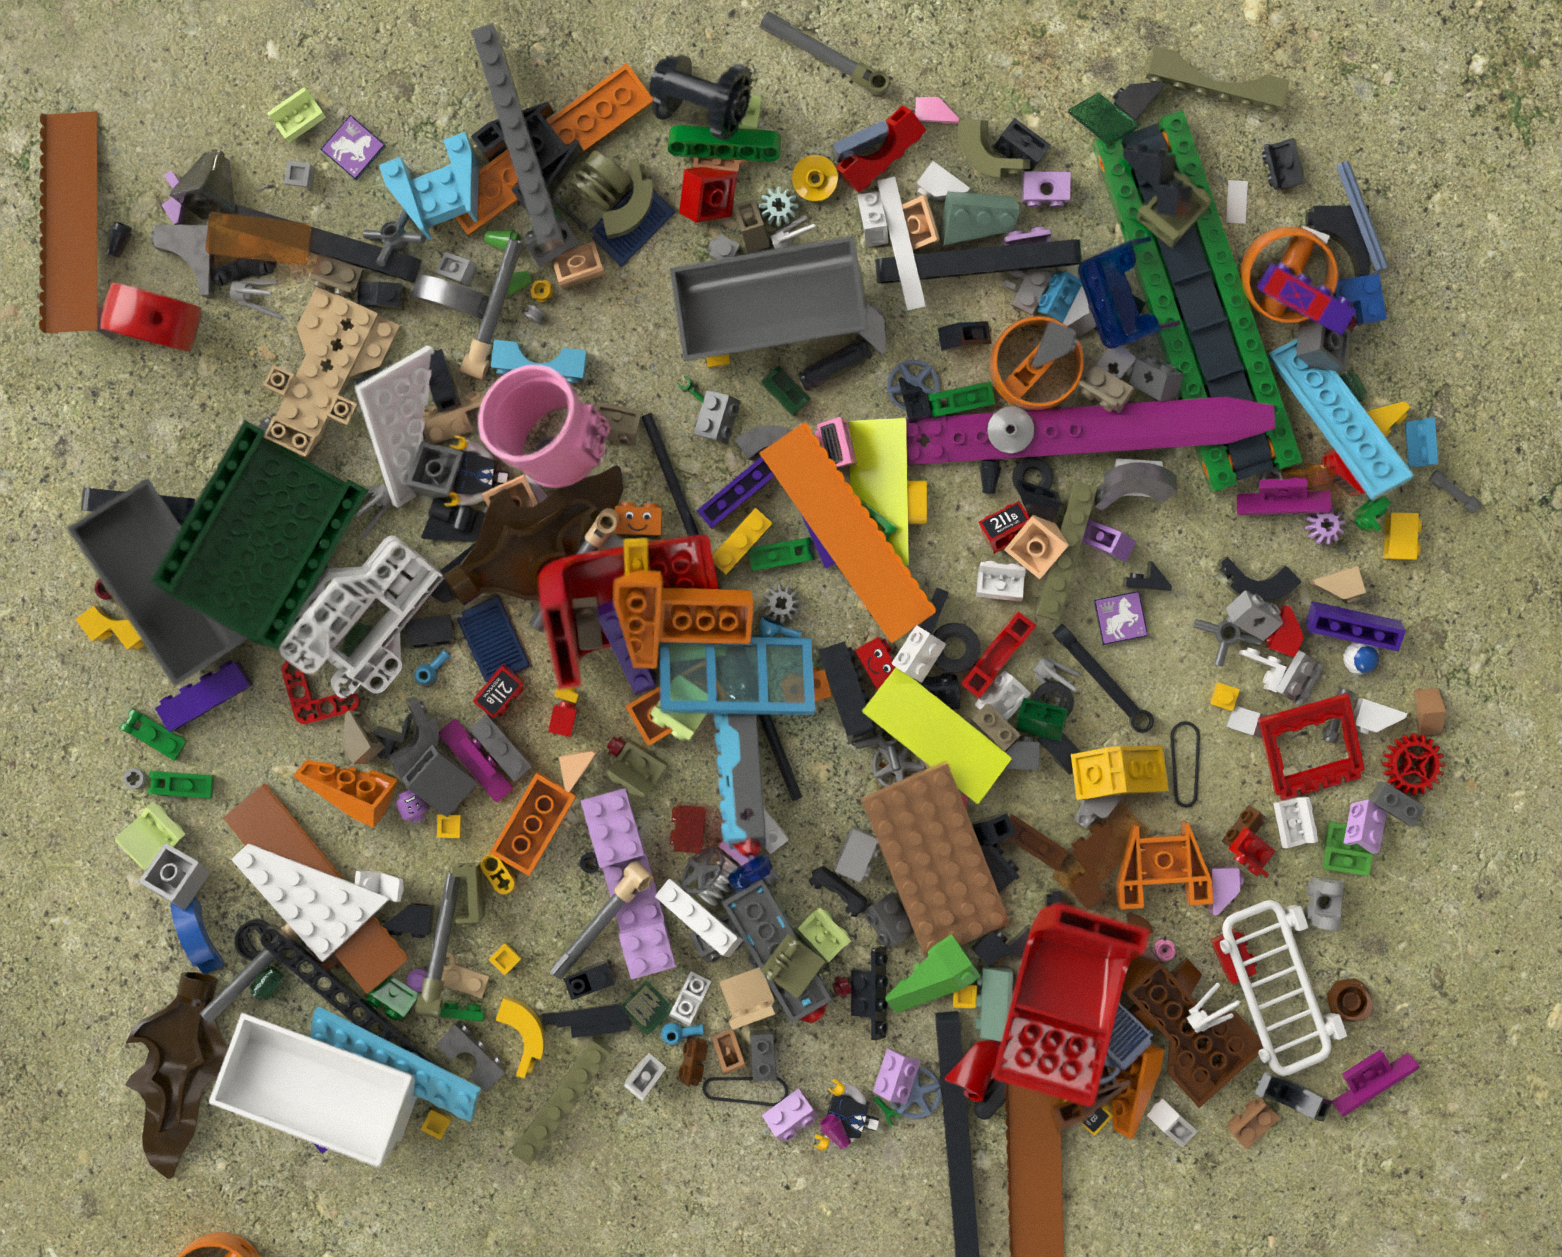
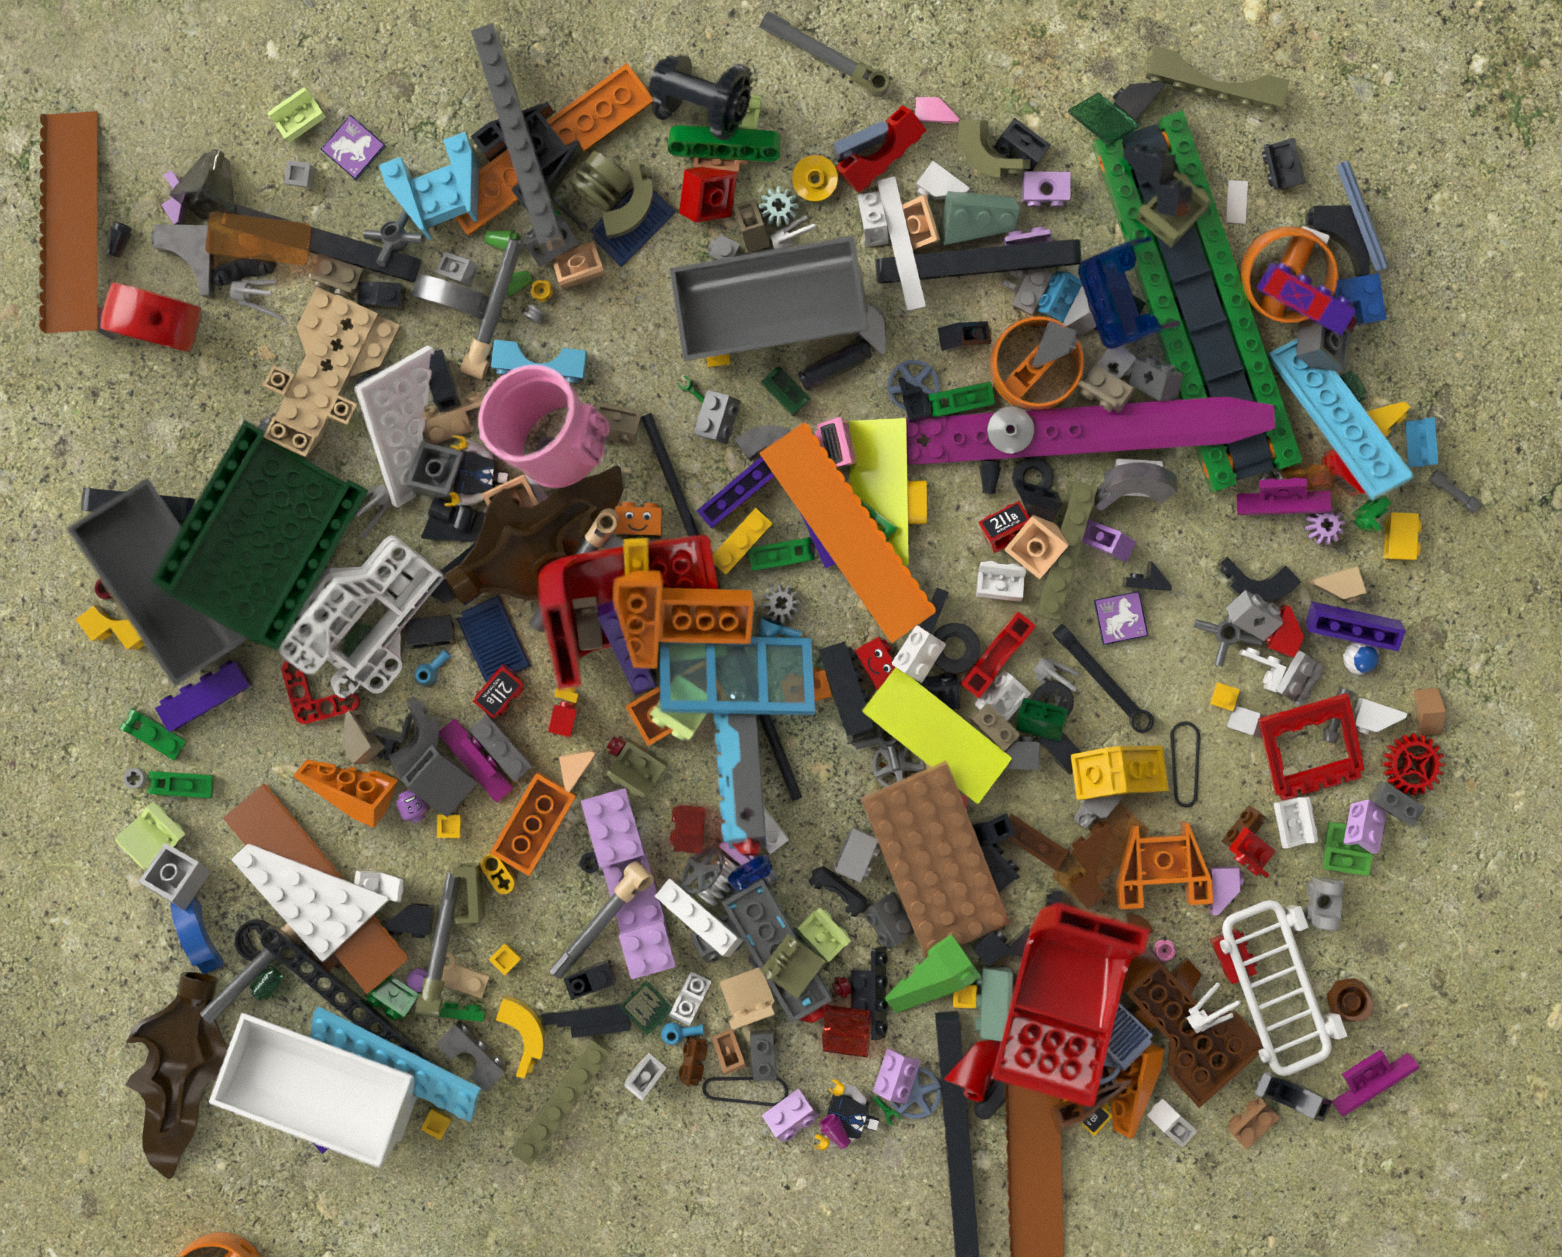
(846, 1031): none -> clear red slope

